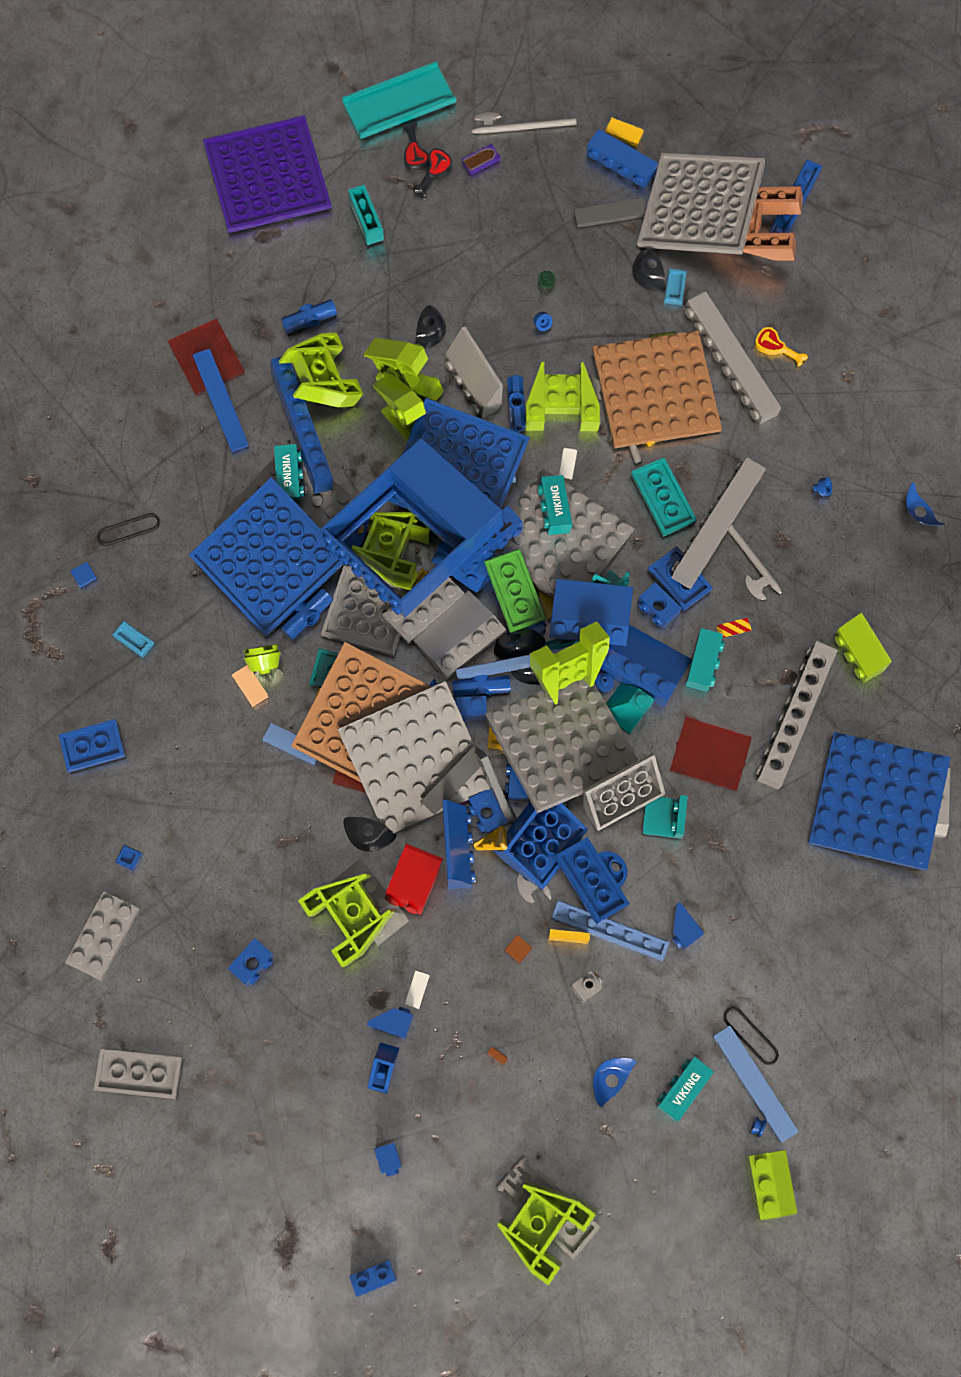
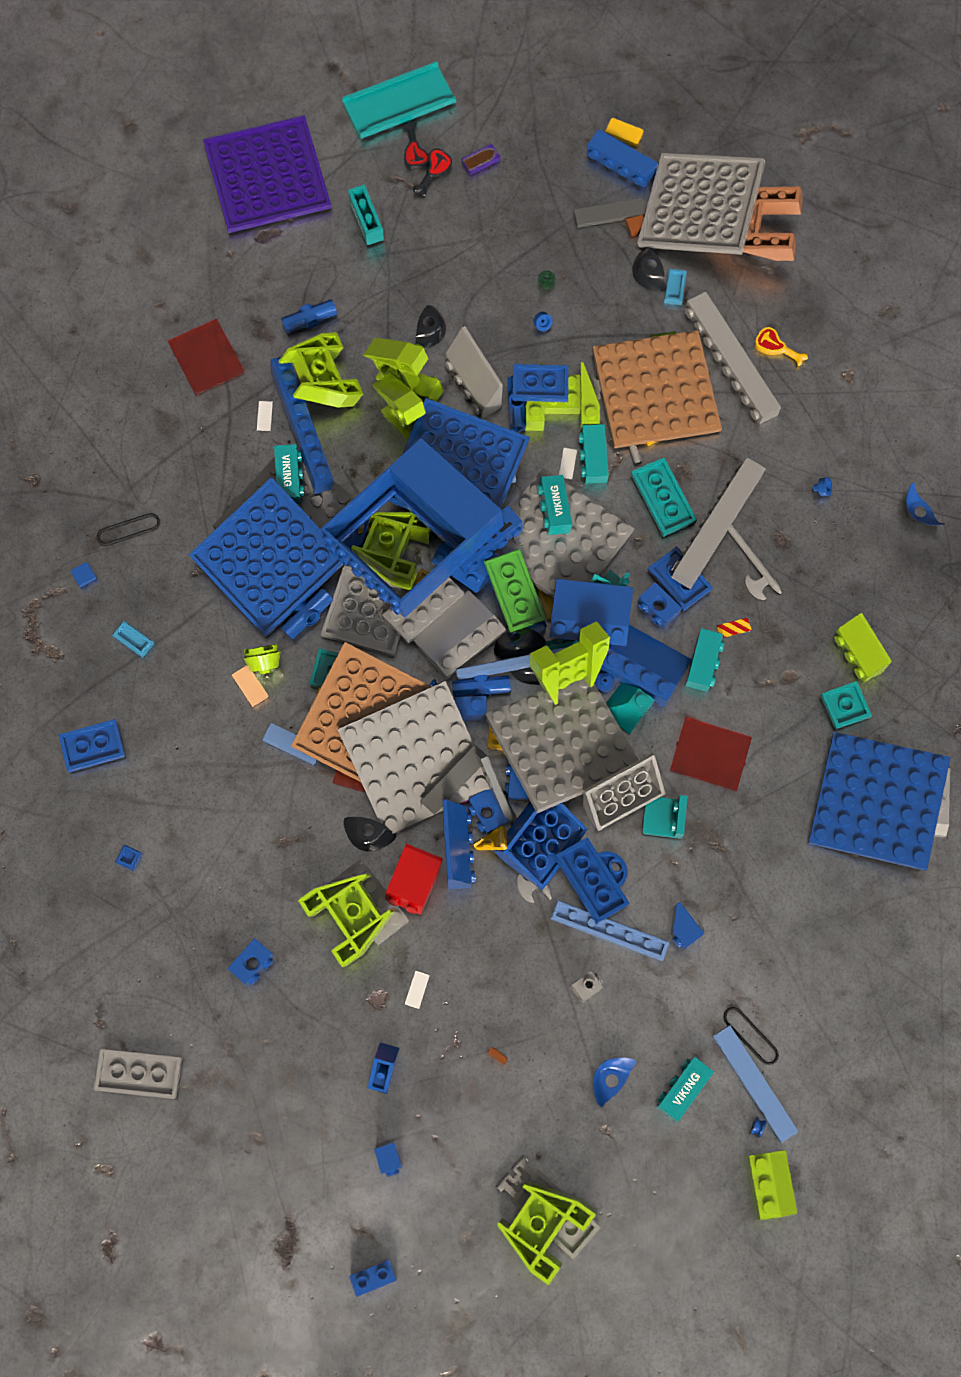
(102, 936): light grey plate -> none
(220, 400): blue tile -> none
(264, 416): none -> white sticker
(394, 1022): blue slope -> none
(488, 117): light grey piece -> none
(518, 949): dark orange tile -> none
(540, 383): none -> blue plate
(569, 936): yellow tile -> none
(593, 454): none -> teal brick
(634, 224): none -> dark orange tile
(806, 181): blue tile -> none
(824, 655): light grey brick -> none
(846, 705): none -> teal plate

